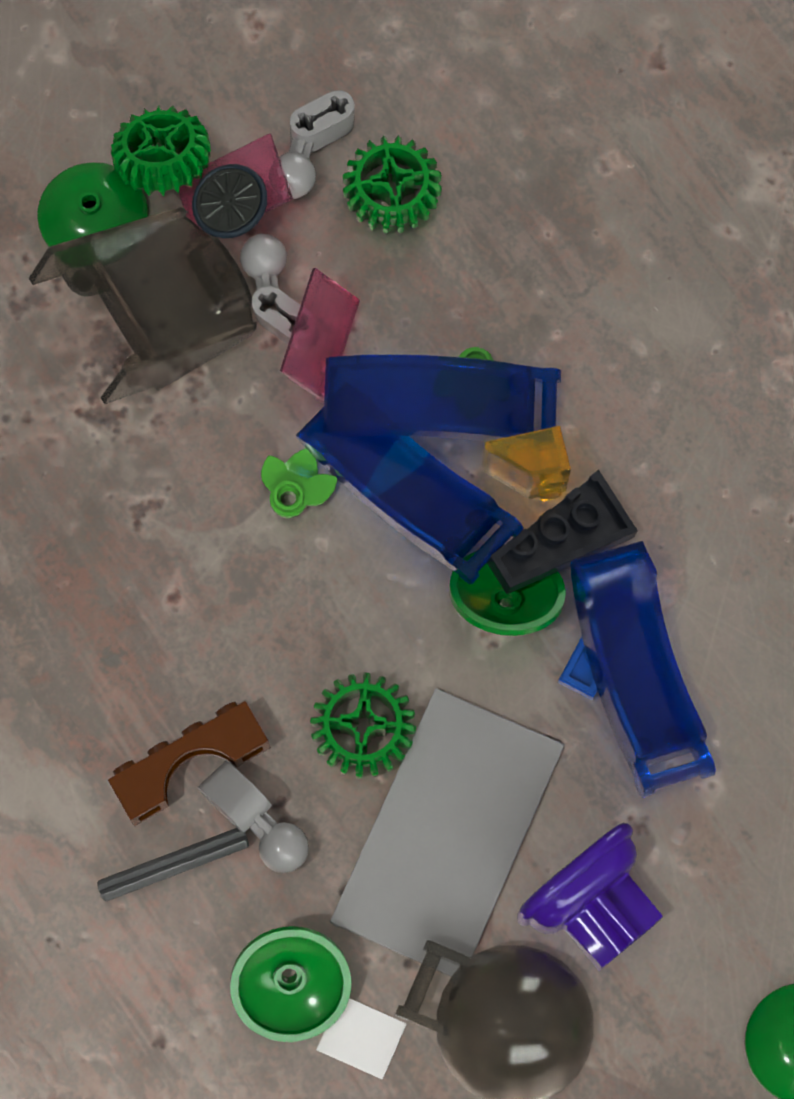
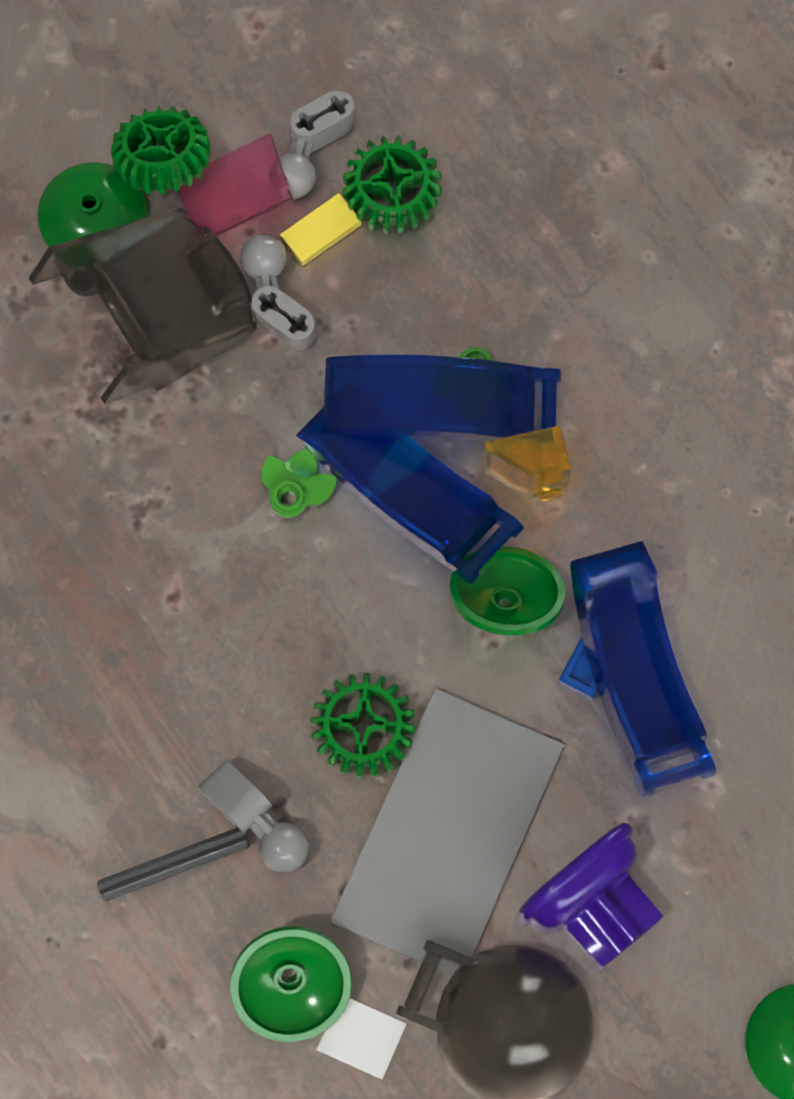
(229, 201): pearl dark grey wheel -> none
(231, 736): reddish brown arch -> none
(319, 332): clear pink piece -> none
(320, 229): none -> light yellow tile
(577, 527): black wing -> none

